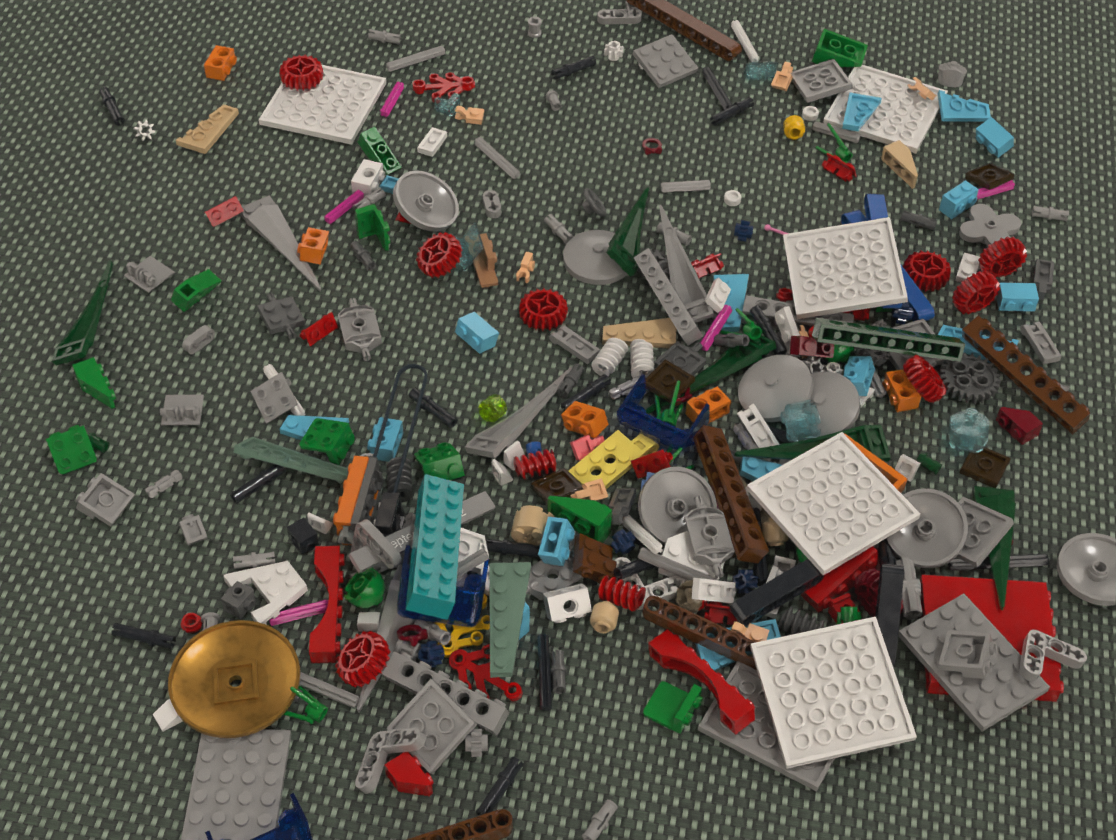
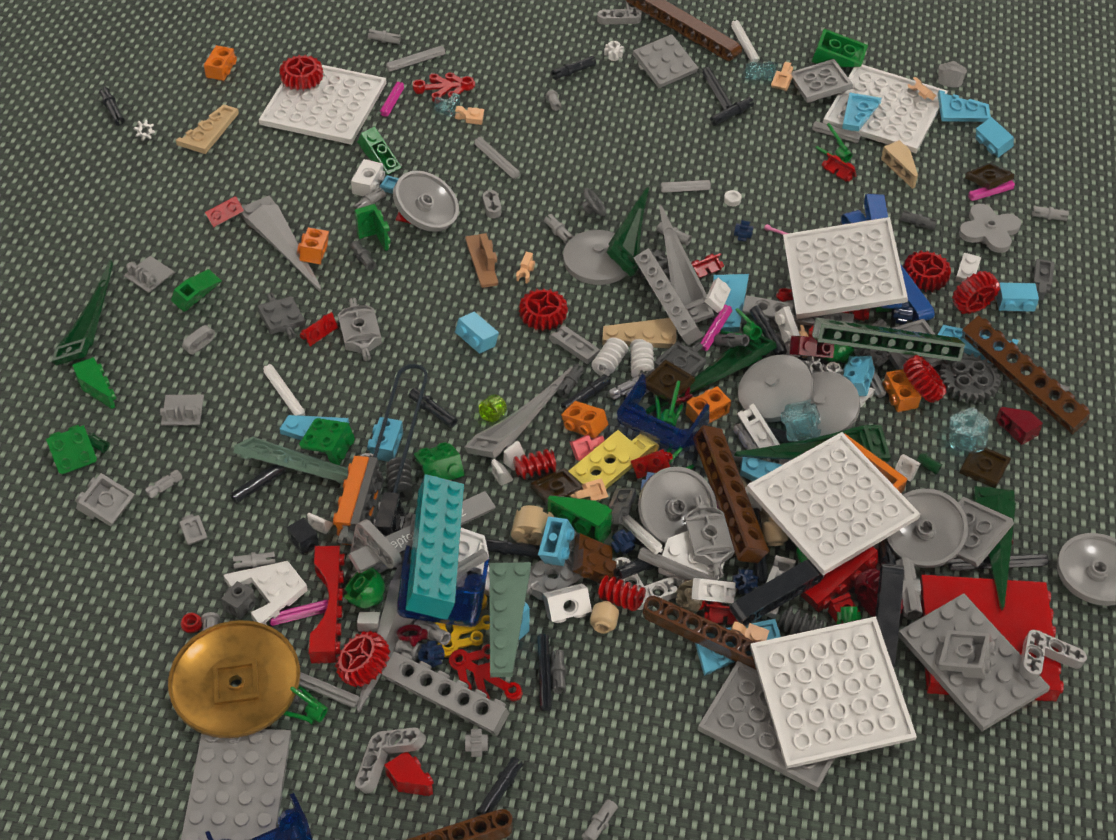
(151, 637): black pin -> none
(166, 716): white slope -> none
(274, 397): light grey hinge -> none
(343, 207): dark pink axle -> none
(432, 142): white plate -> none
(439, 255): red gear -> none
(439, 720): light grey plate -> none
(471, 246): clear light blue hinge -> none
(533, 447): blue hinge -> none
(534, 27): light grey bush -> none
(658, 150): dark red piece -> none
(673, 654): red arch -> none
(673, 706): green bracket -> none
(794, 127): yellow head -> none
(810, 113): white tile -> none
(958, 199): medium azure brick -> none
(1003, 257): red gear -> none
(1041, 342): light grey plate -> none

